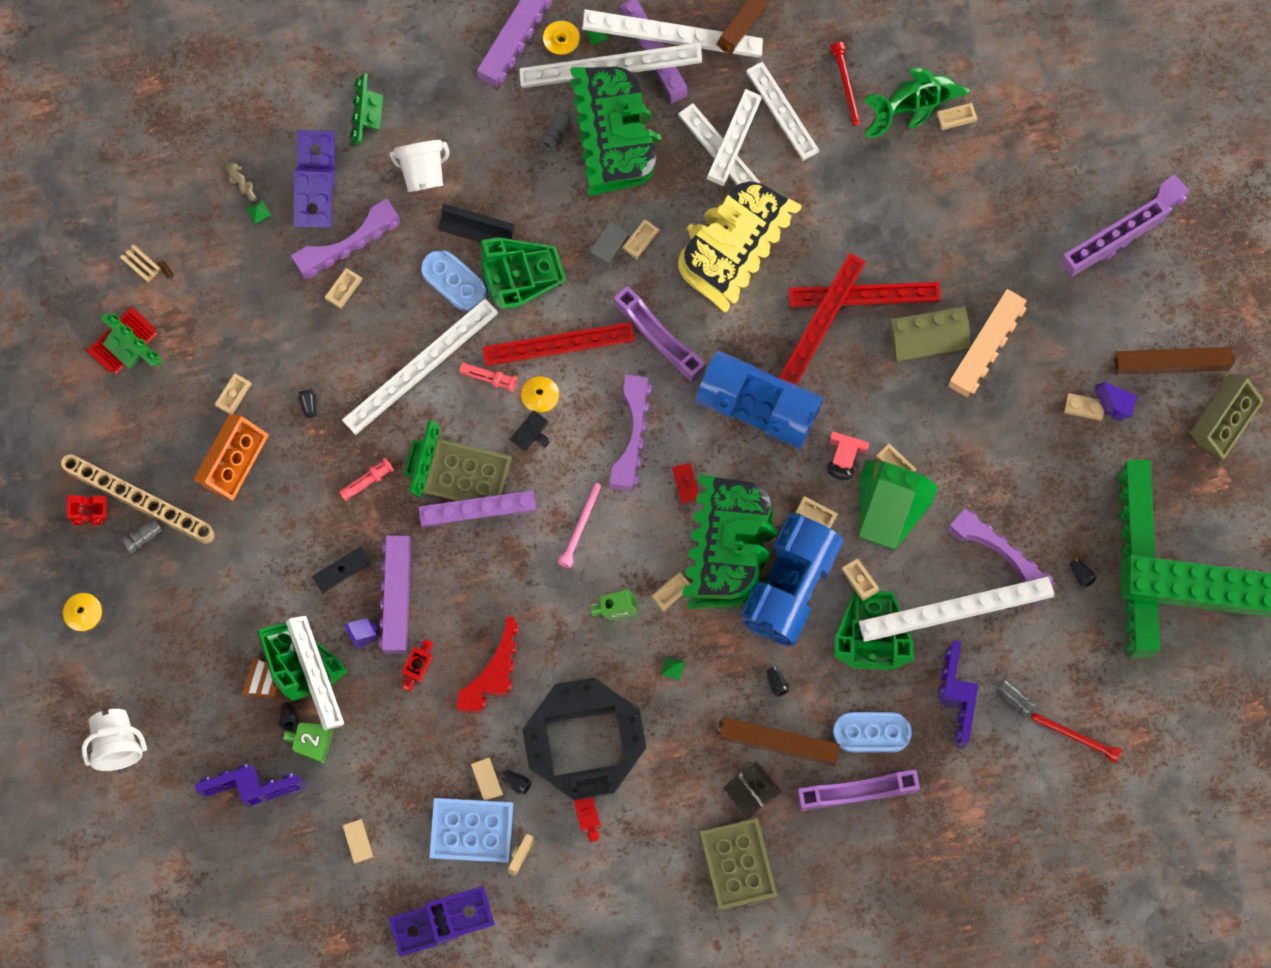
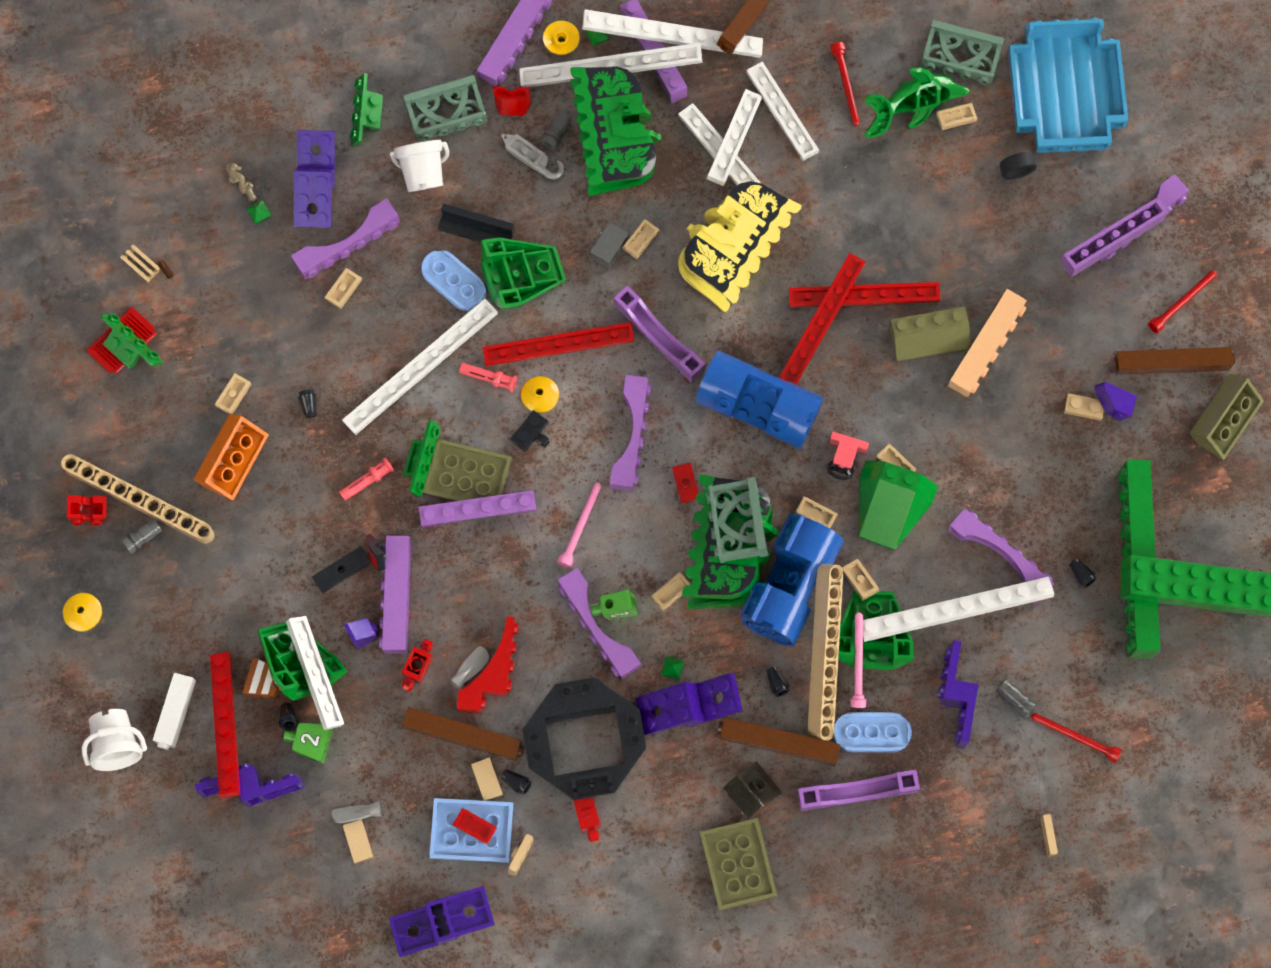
(174, 711): none -> white brick
(225, 725): none -> red plate
(354, 813): none -> light grey piece
(375, 552): none -> black slope
(445, 91): none -> sand green fence
(463, 734): none -> reddish brown brick
(470, 667): none -> light grey piece
(475, 826): none -> red plate
(512, 102): none -> red cylinder
(530, 155): none -> light grey plate
(621, 657): none -> medium lavender arch
(689, 704): none -> dark purple bracket
(749, 497): none -> sand green fence
(825, 651): none -> tan beam
(858, 699): none -> bright pink piece
(962, 35): none -> sand green fence
(1018, 165): none -> black tyre
(1049, 836): none -> tan tile
(1067, 85): none -> dark azure panel
(1157, 324): none -> red piece

